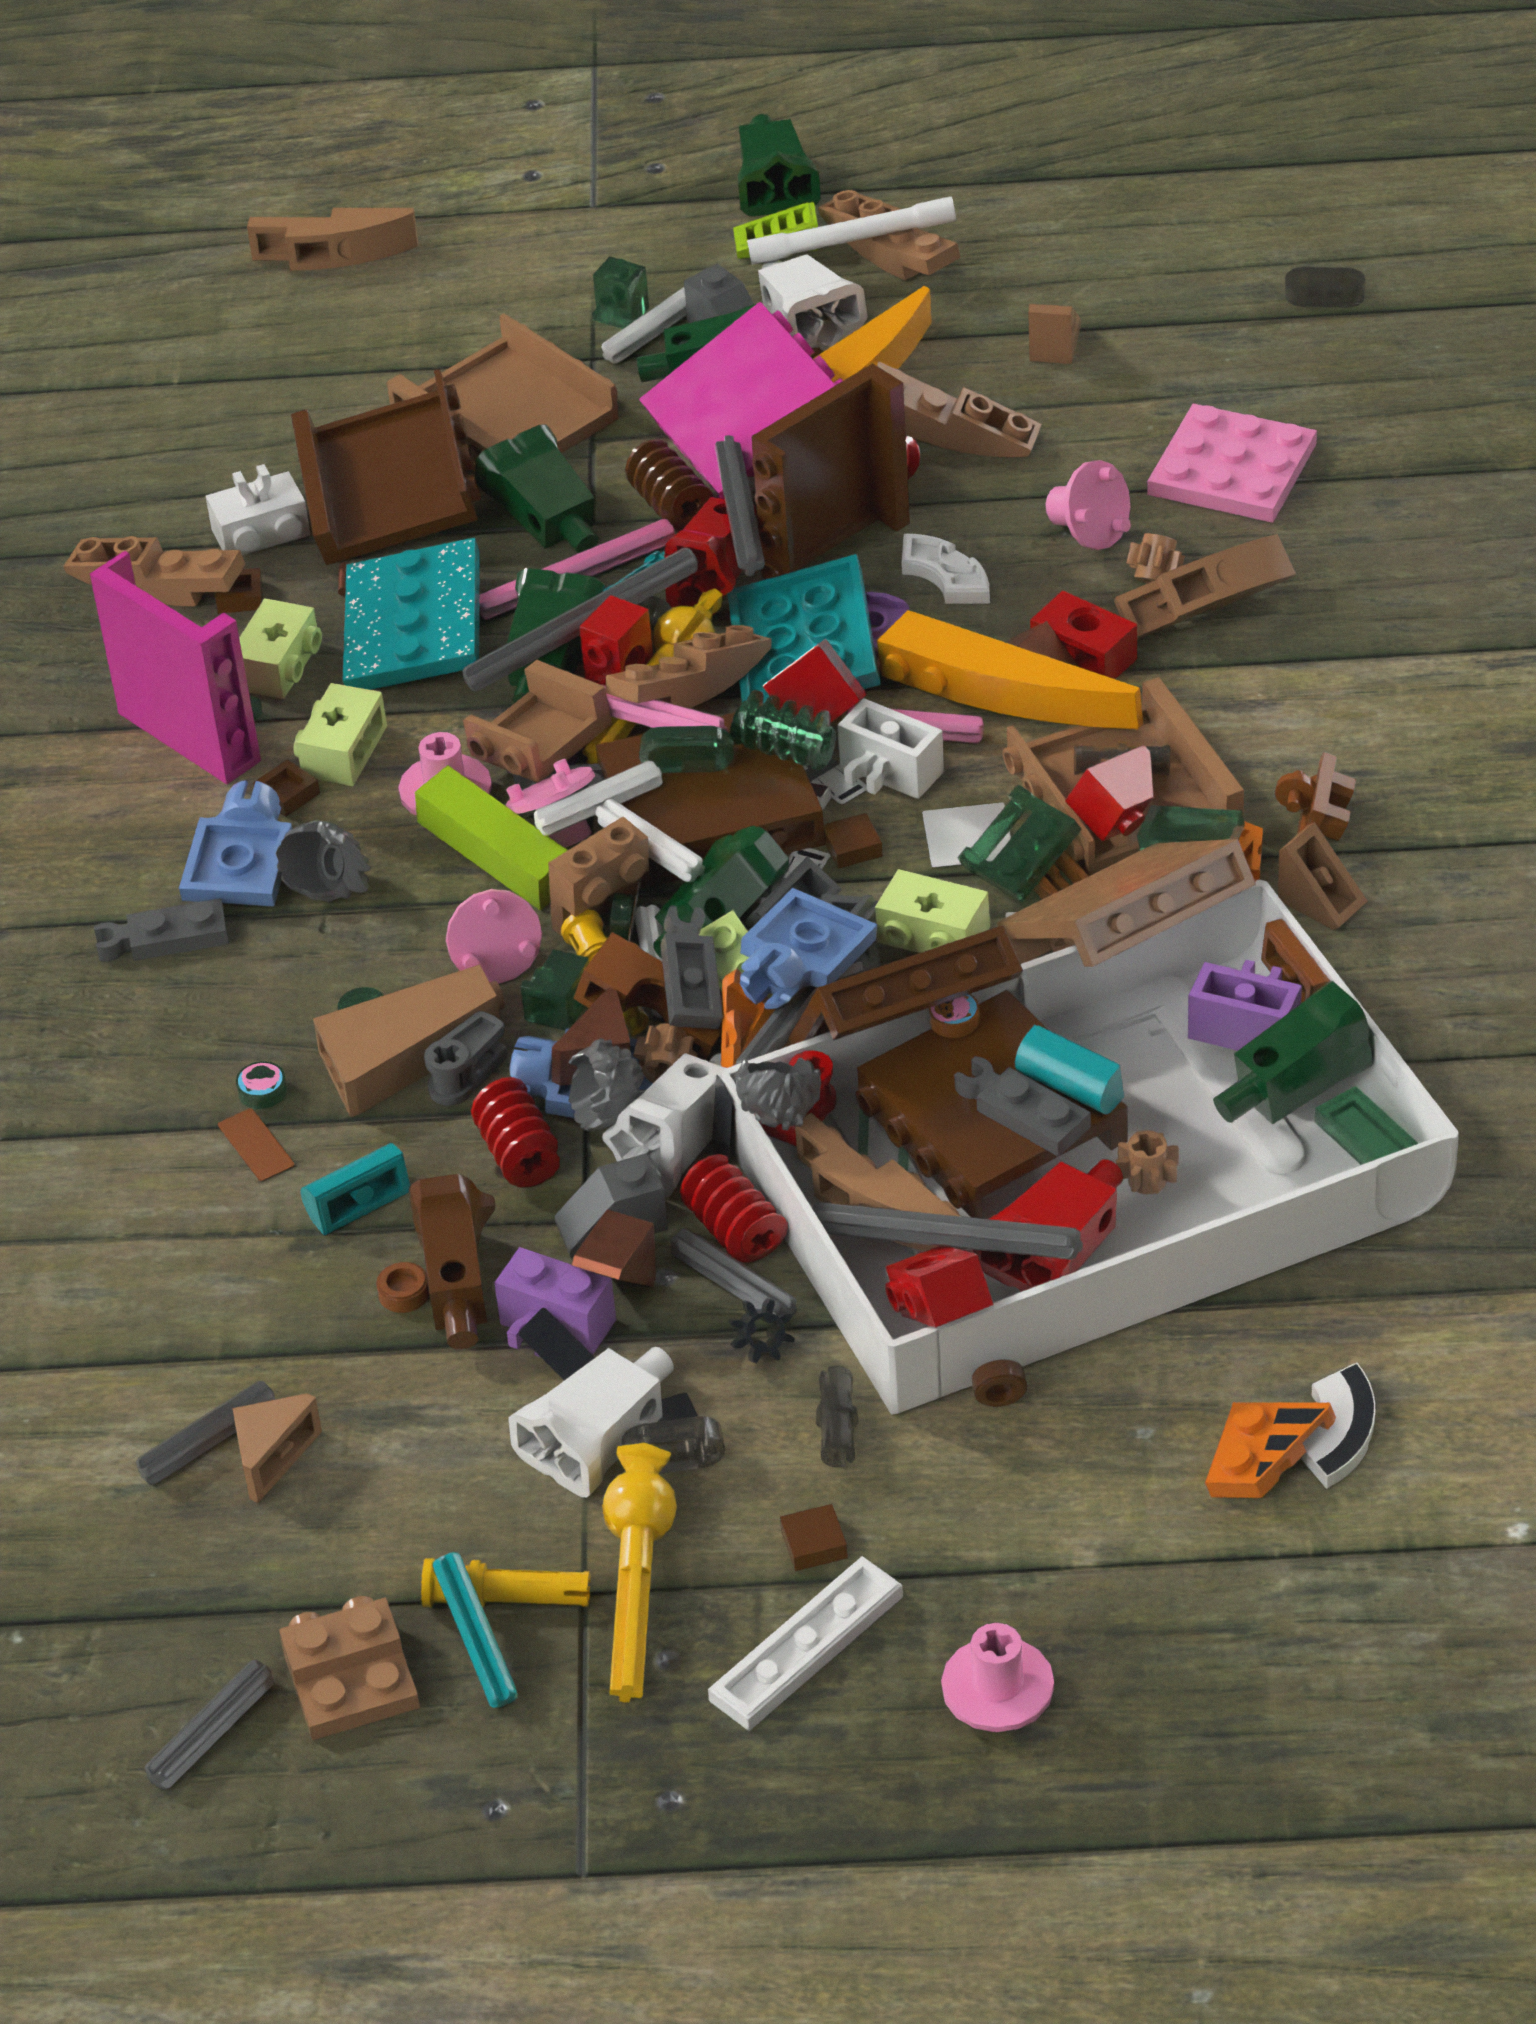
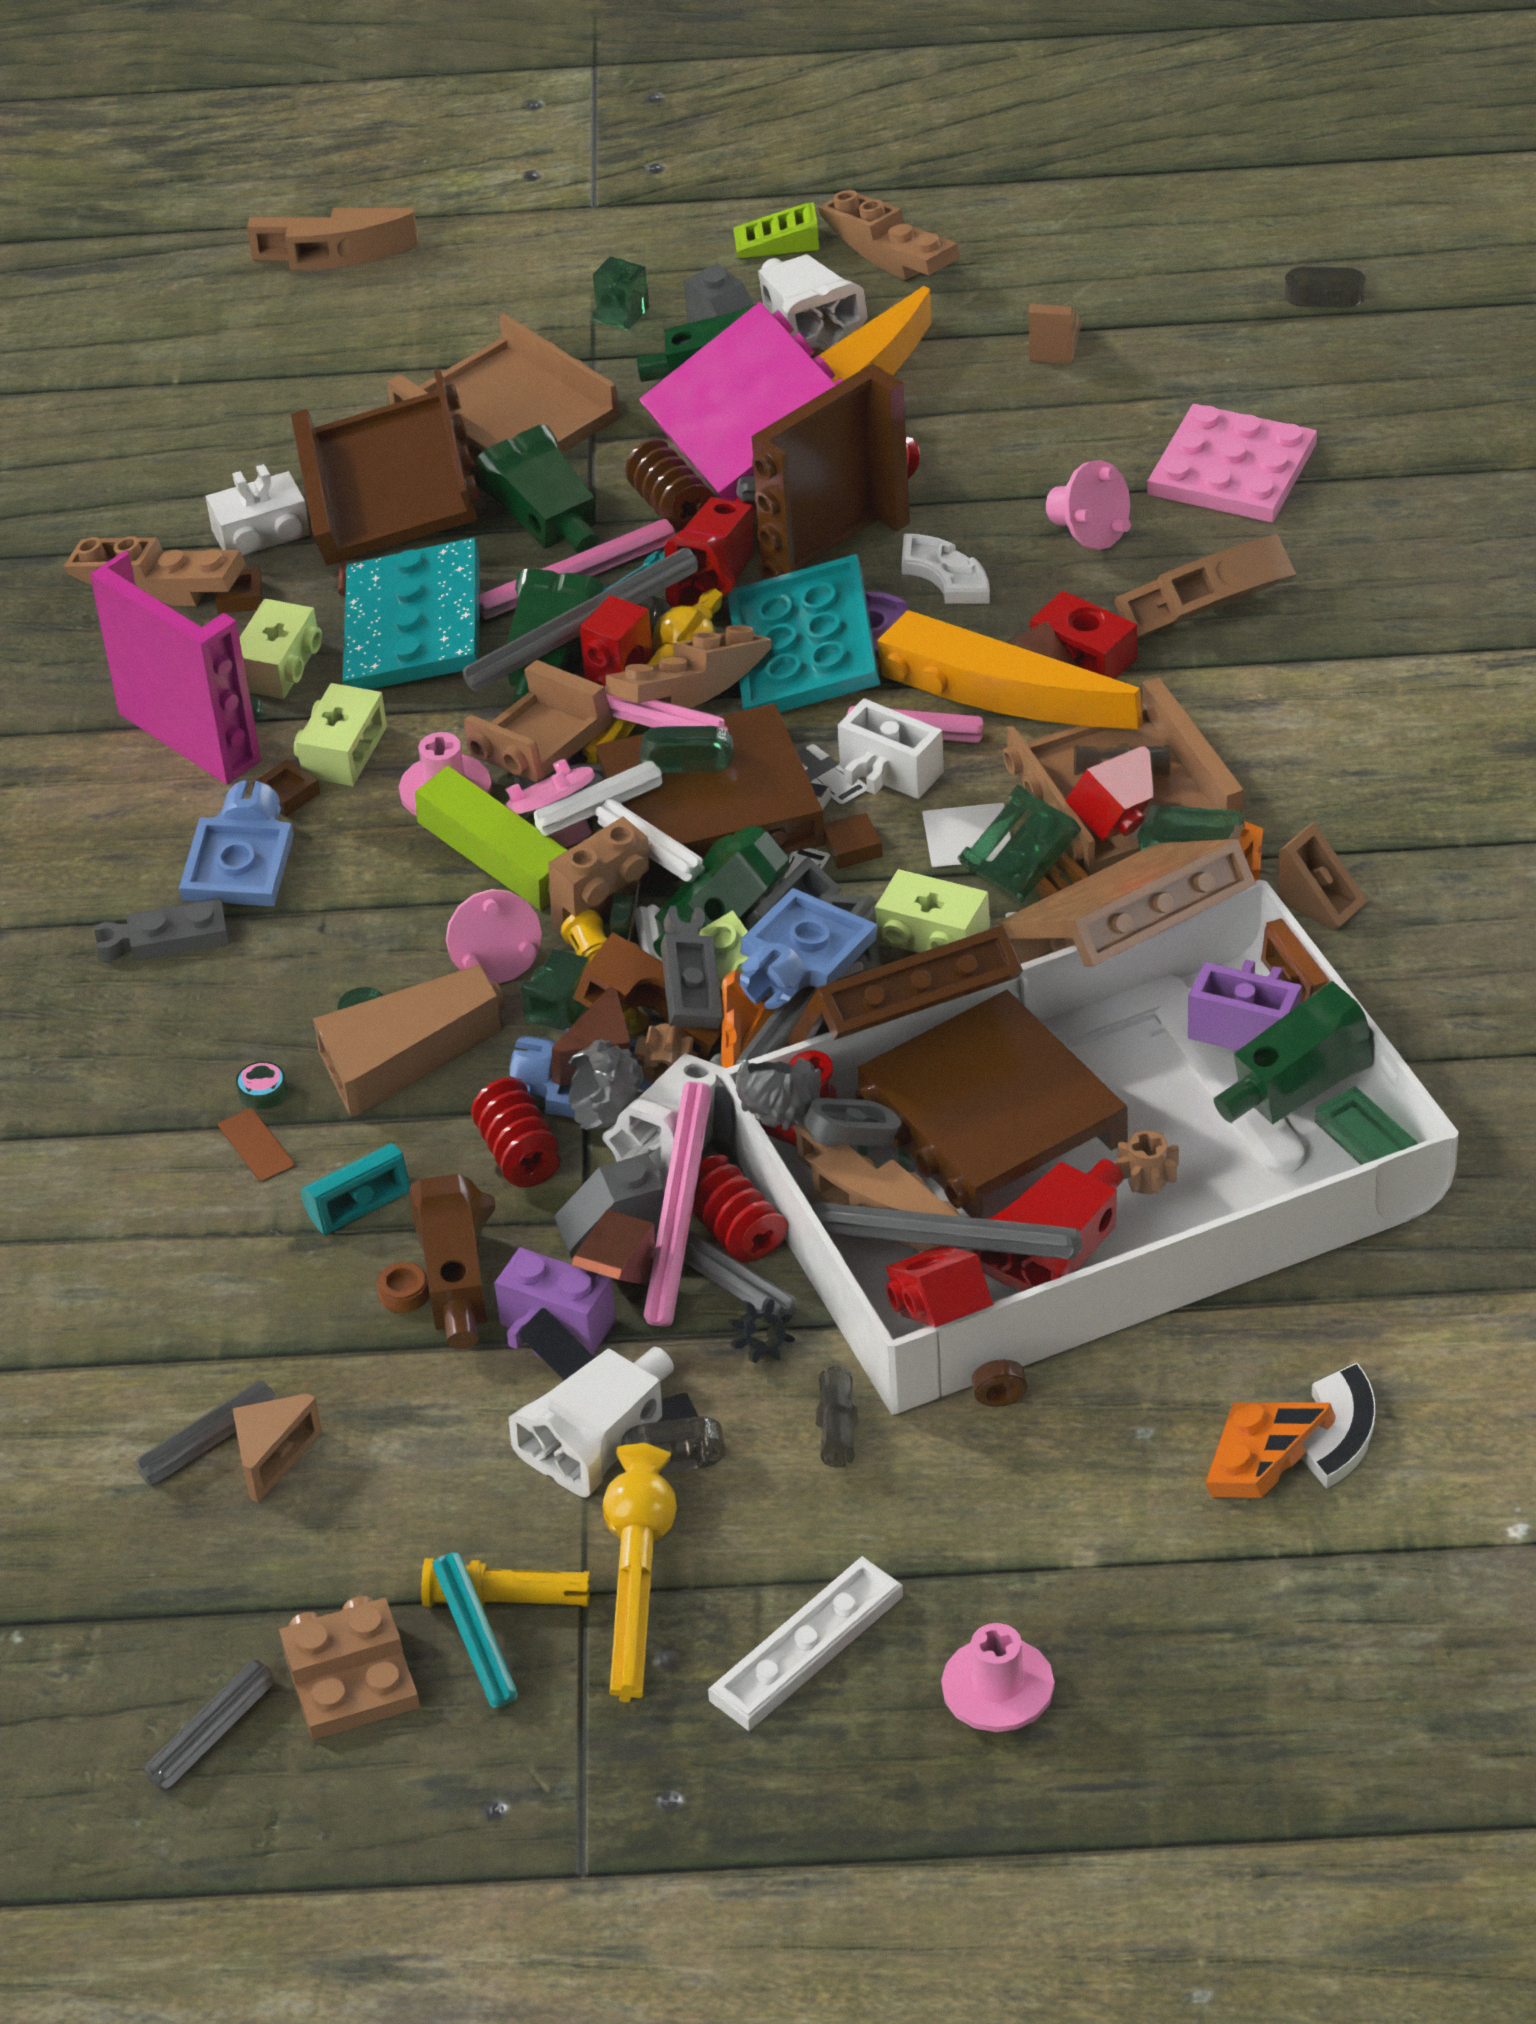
(322, 861): dark grey hair -> none
(464, 1058): dark grey piece -> none
(645, 328): white axle -> none
(677, 1204): none -> bright pink axle
(739, 505): dark grey axle -> none
(774, 168): dark green piece -> none
(783, 730): clear green piece -> none
(813, 1537): reddish brown tile -> none
(818, 681): red head -> none
(851, 1123): none -> dark grey plate
(918, 216): white piece -> none
(955, 1017): tile -> none
(964, 423): medium nougat slope -> none
(1024, 1106): dark grey plate -> none
(1070, 1069): teal brick -> none
(1153, 557): medium nougat gear -> none
(1319, 797): dark orange hips -> none

